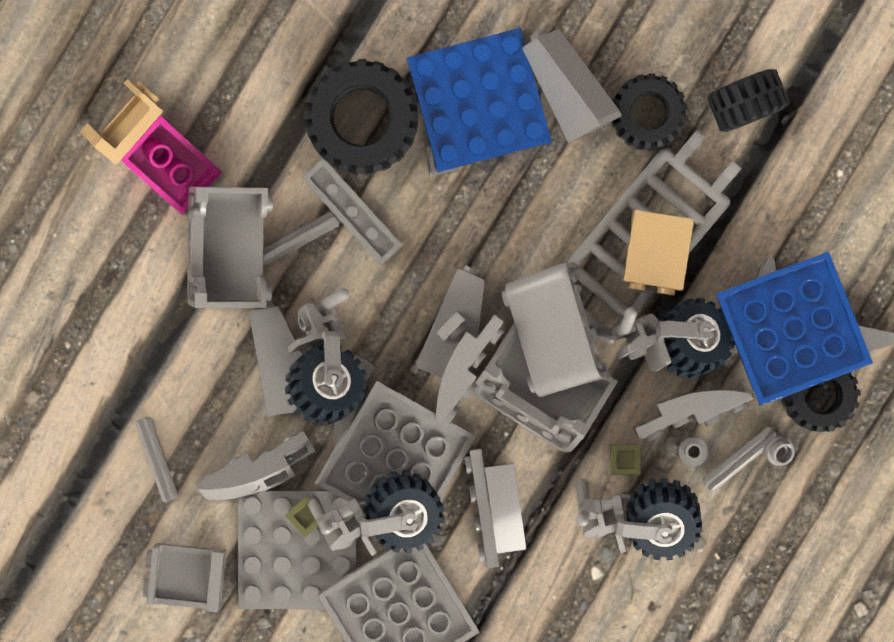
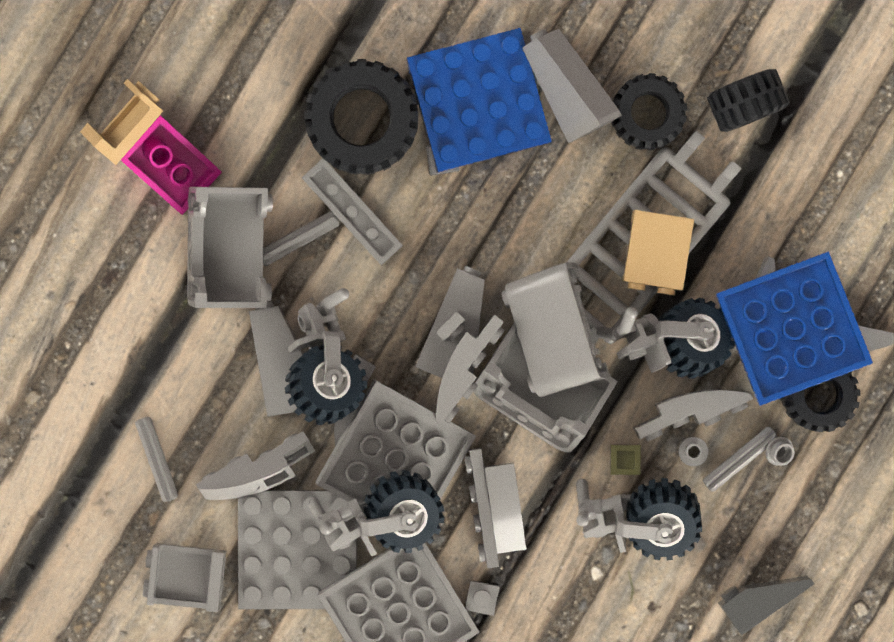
(302, 517): olive plate -> none
(482, 597): none -> light grey plate
(756, 602): none -> dark grey slope

